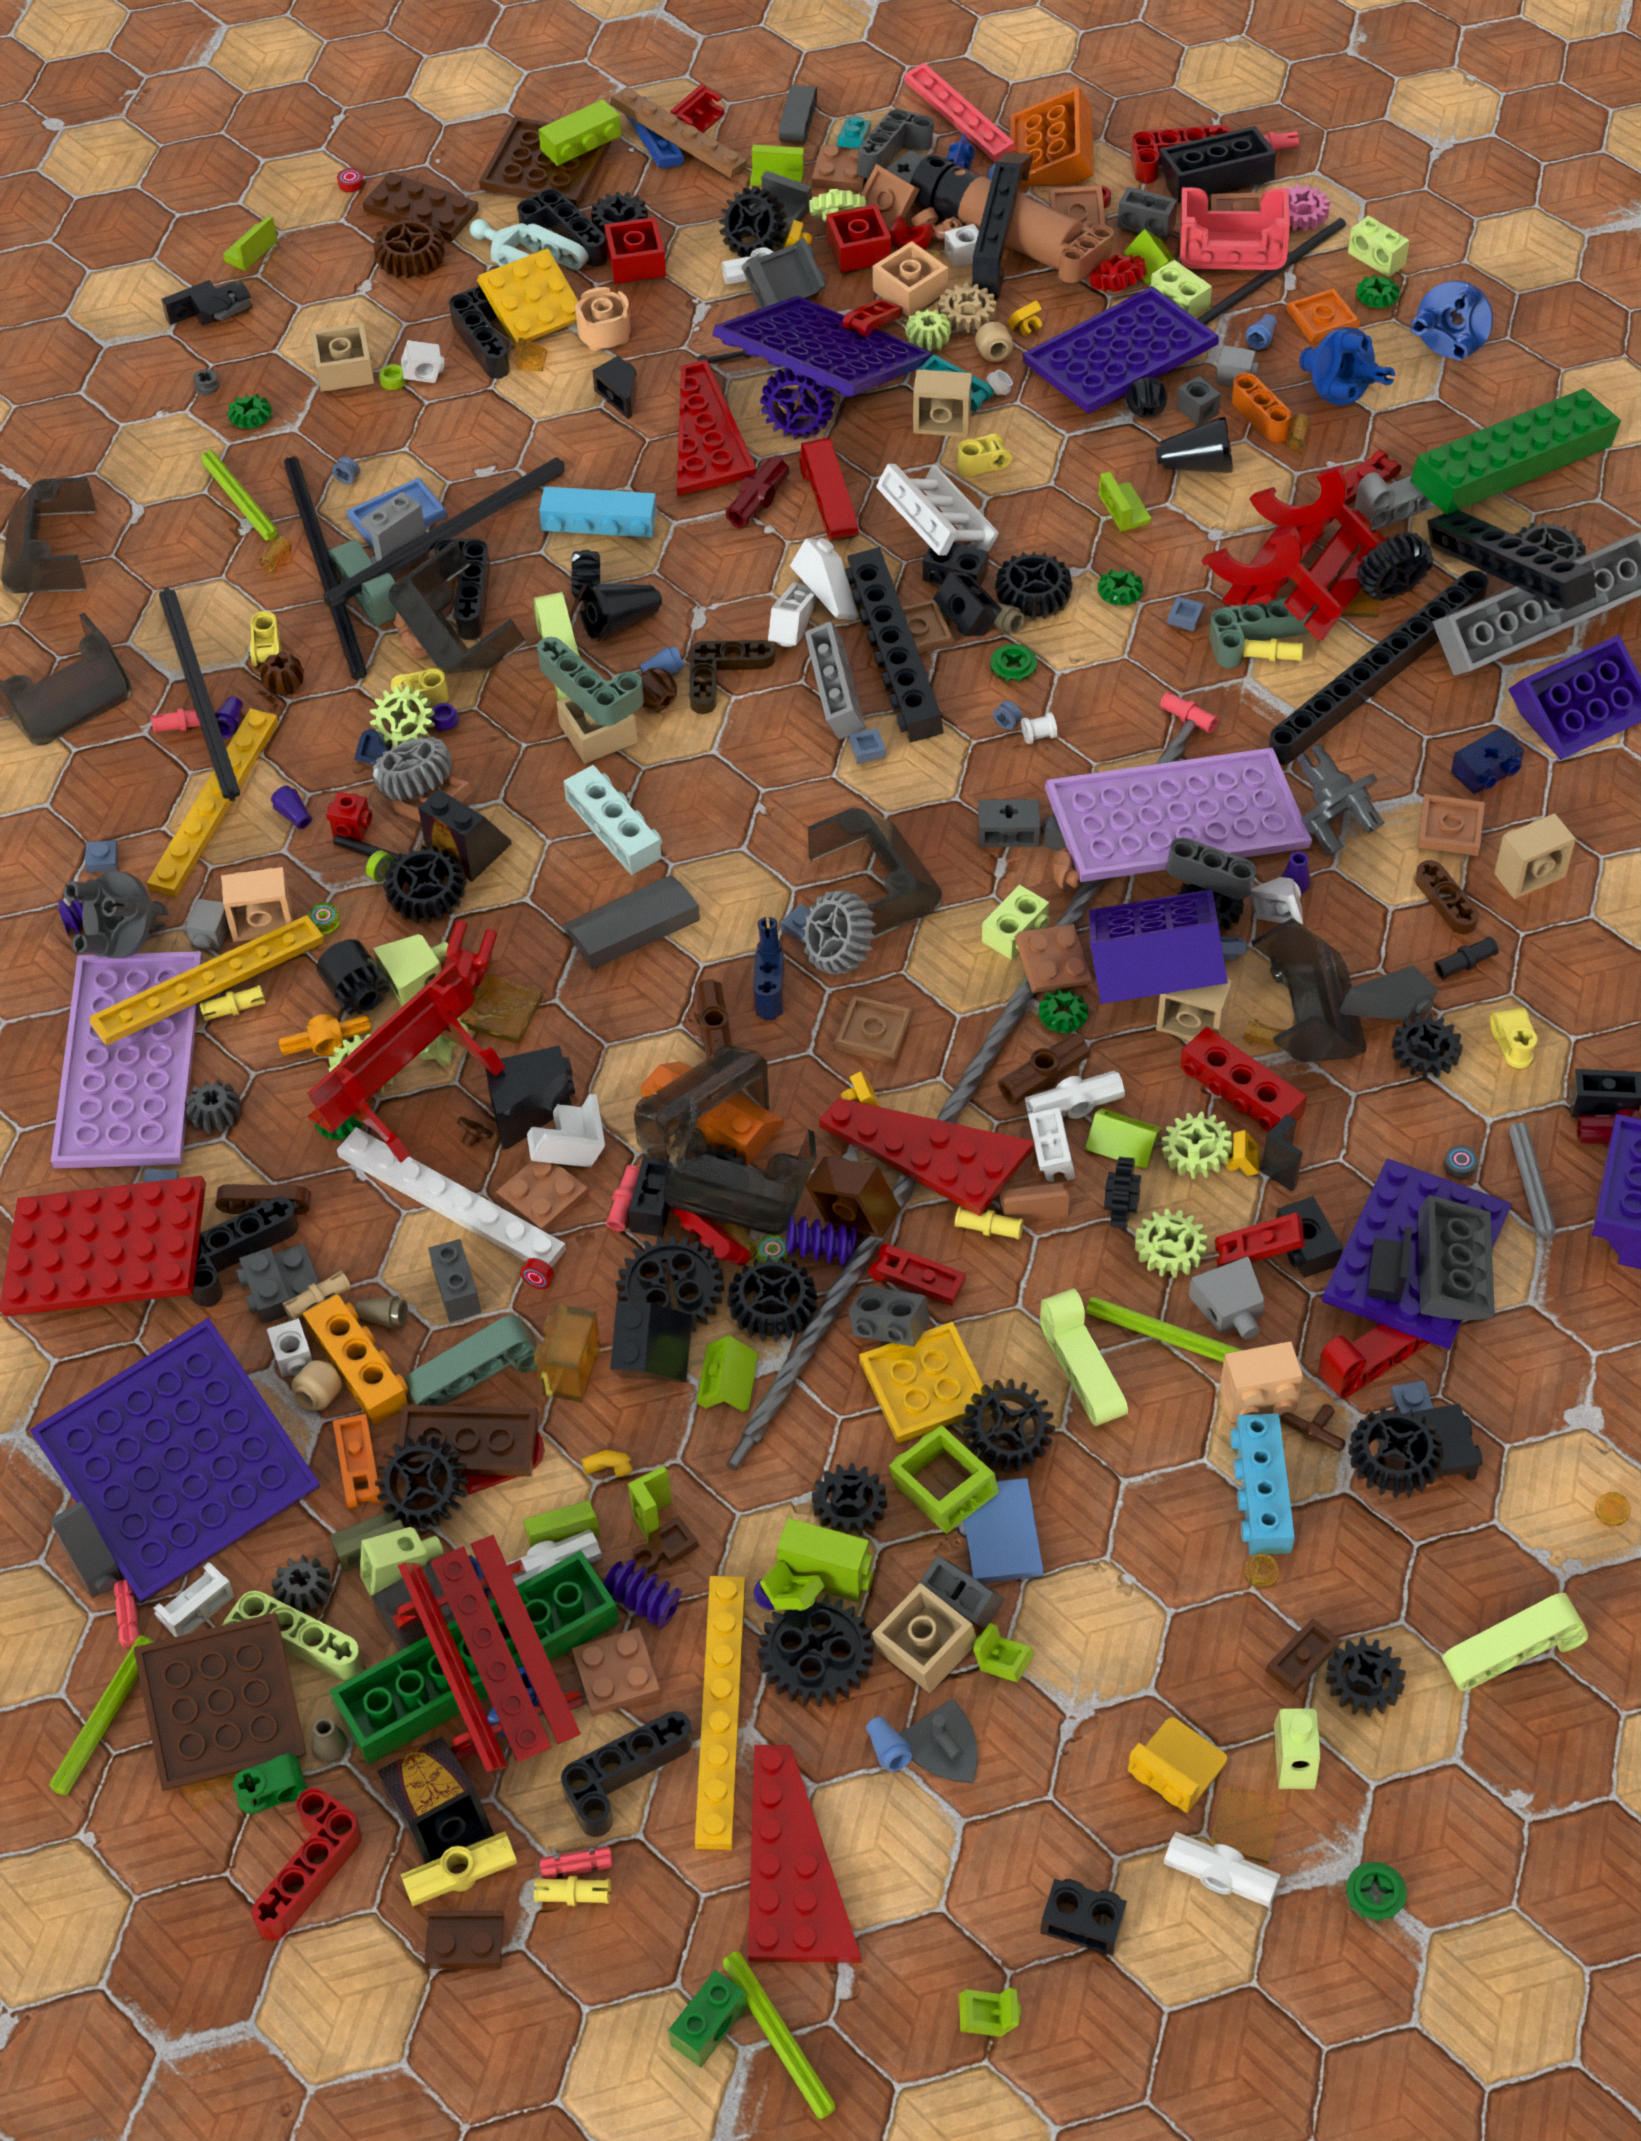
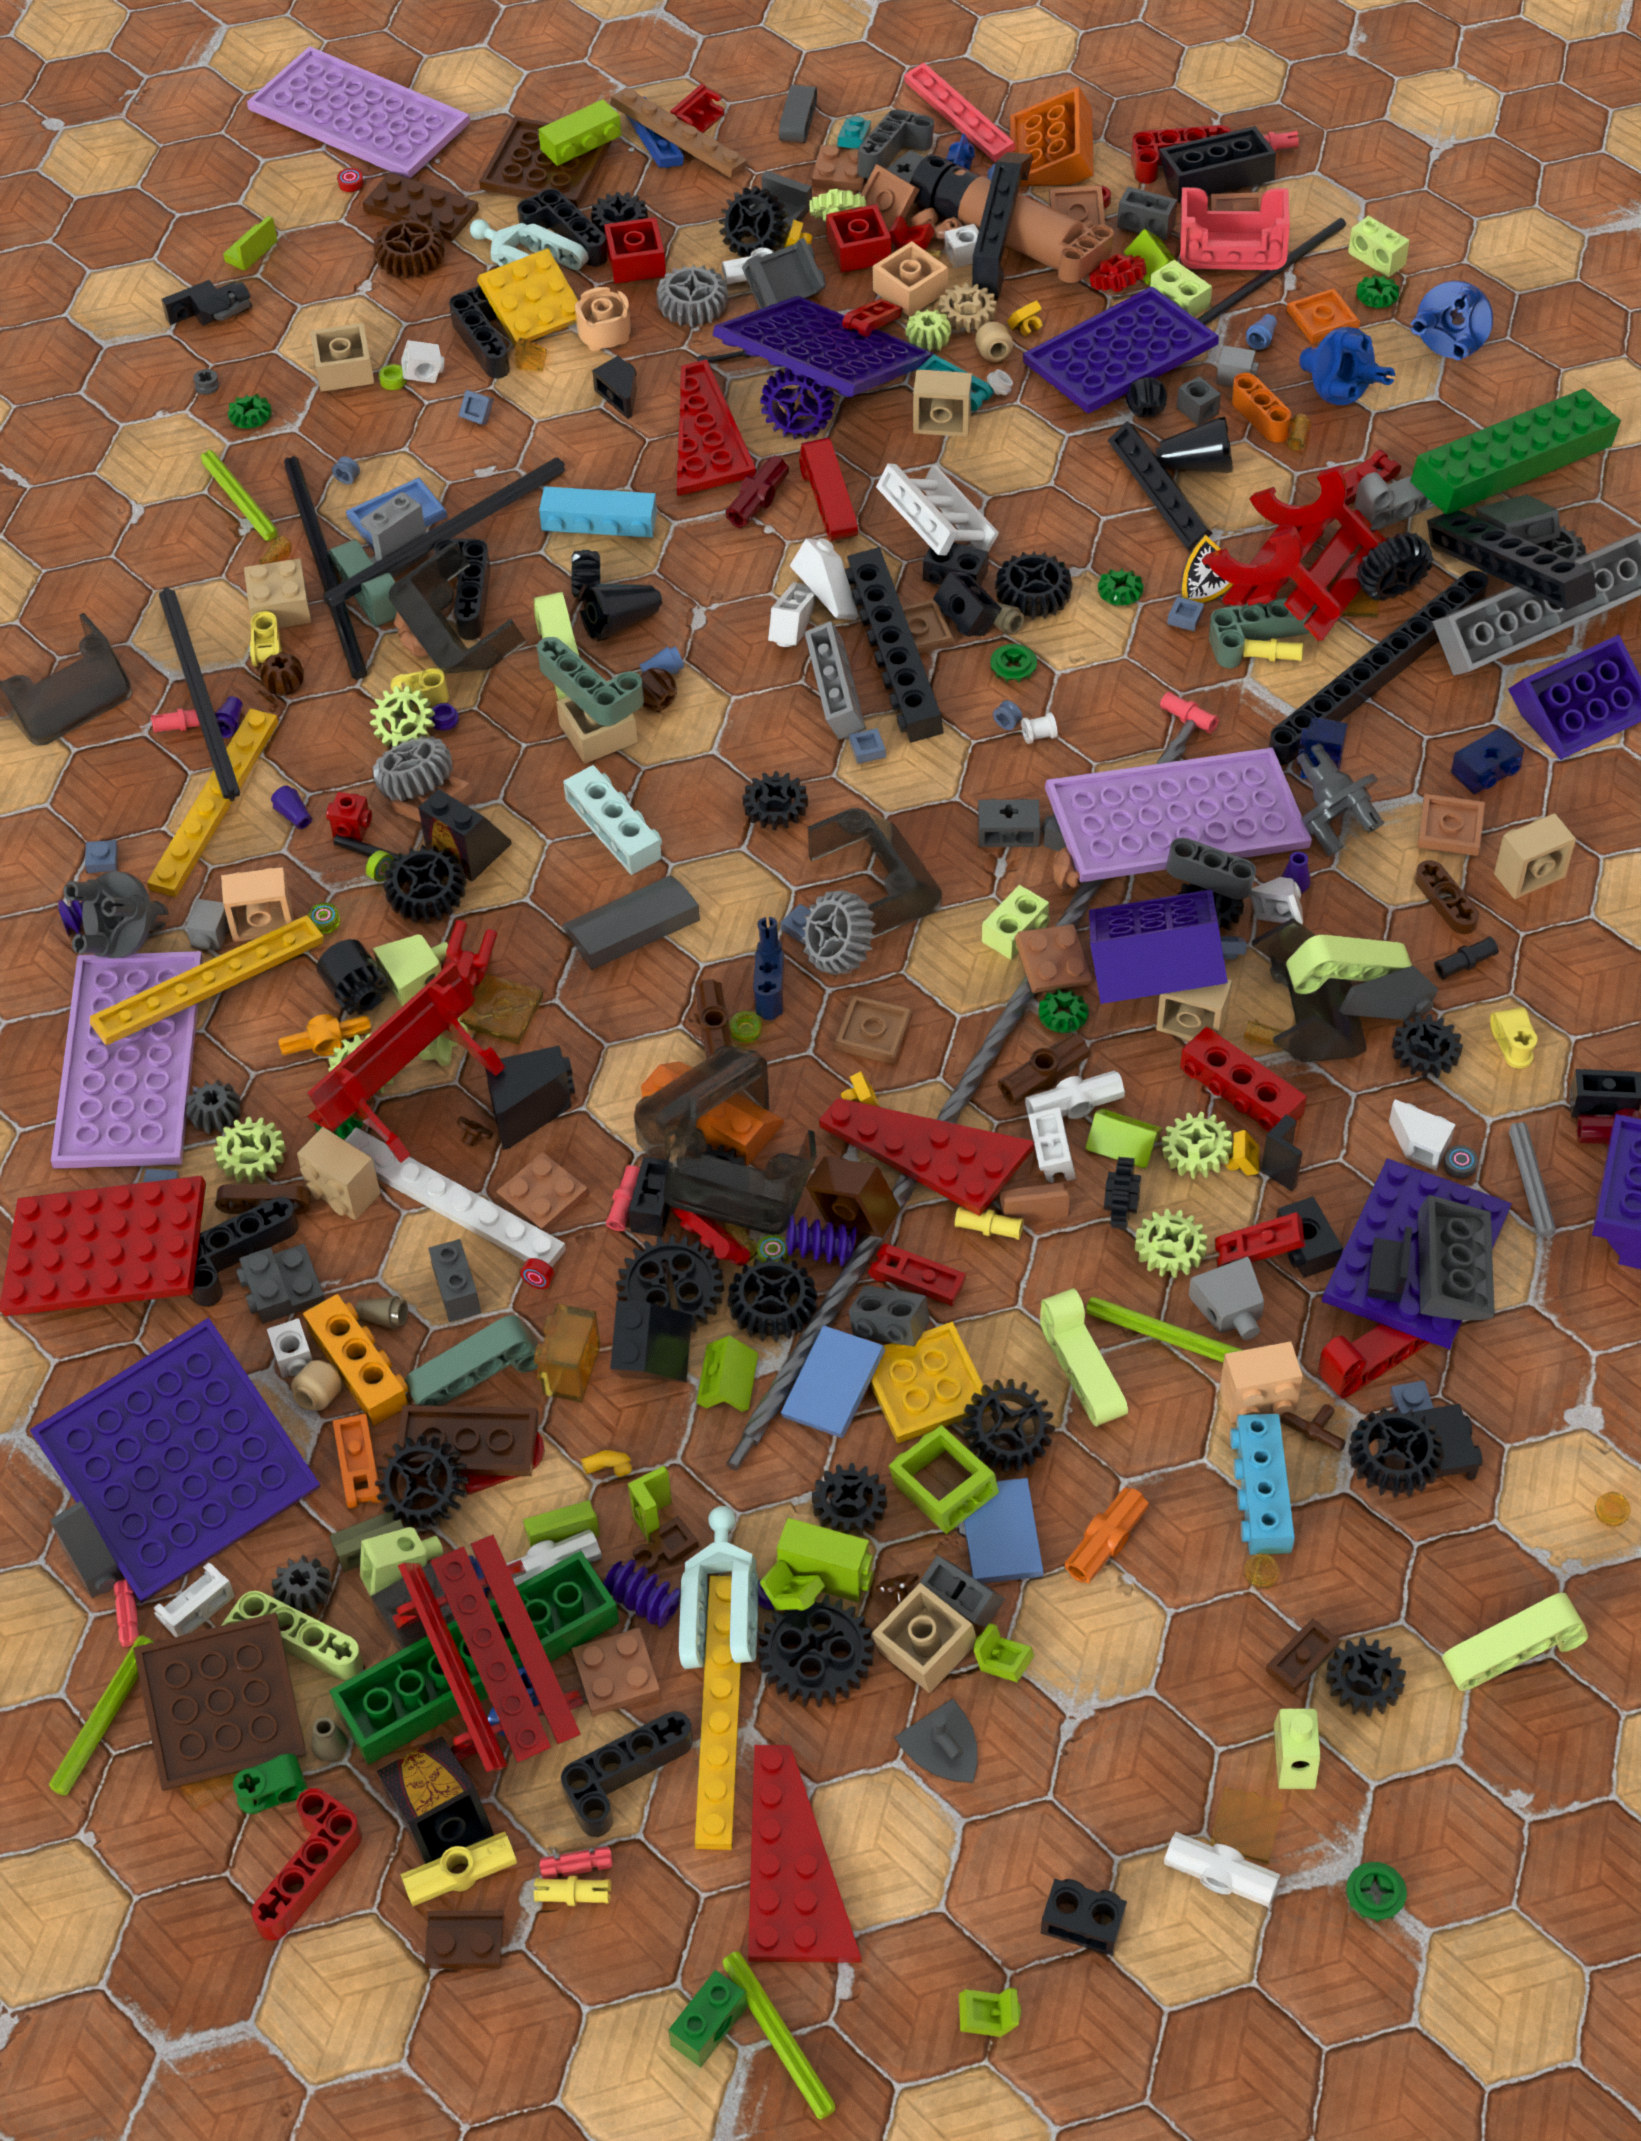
(28, 561): clear smoke windscreen -> none
(232, 1003): light yellow pin -> none
(250, 1149): none -> yellowish green gear
(280, 590): none -> tan brick
(316, 1294): tan pin -> none
(338, 1174): none -> tan brick
(359, 112): none -> lavender plate
(370, 747): dark blue tile -> none
(476, 407): none -> sand blue plate
(576, 1138): white panel -> none
(692, 295): none -> light grey gear
(712, 663): dark brown beam -> none
(713, 1559): none -> light aqua piece
(745, 1026): none -> clear neon green tile
(775, 800): none -> black gear
(779, 160): lime panel -> none
(833, 1381): none -> medium blue tile
(890, 1747): medium blue cone -> none
(898, 1586): none -> reddish brown plant
(980, 455): light yellow piece -> none
(1106, 1535): none -> orange piece
(1122, 503): lime panel -> none
(1159, 486): none -> black plate
(1177, 1764): yellow bracket -> none
(1199, 580): none -> shield
(1307, 207): bright pink gear -> none
(1329, 734): none -> clear blue brick
(1343, 958): none -> yellowish green beam
(1420, 1134): none -> white slope
(1523, 517): none -> dark grey panel

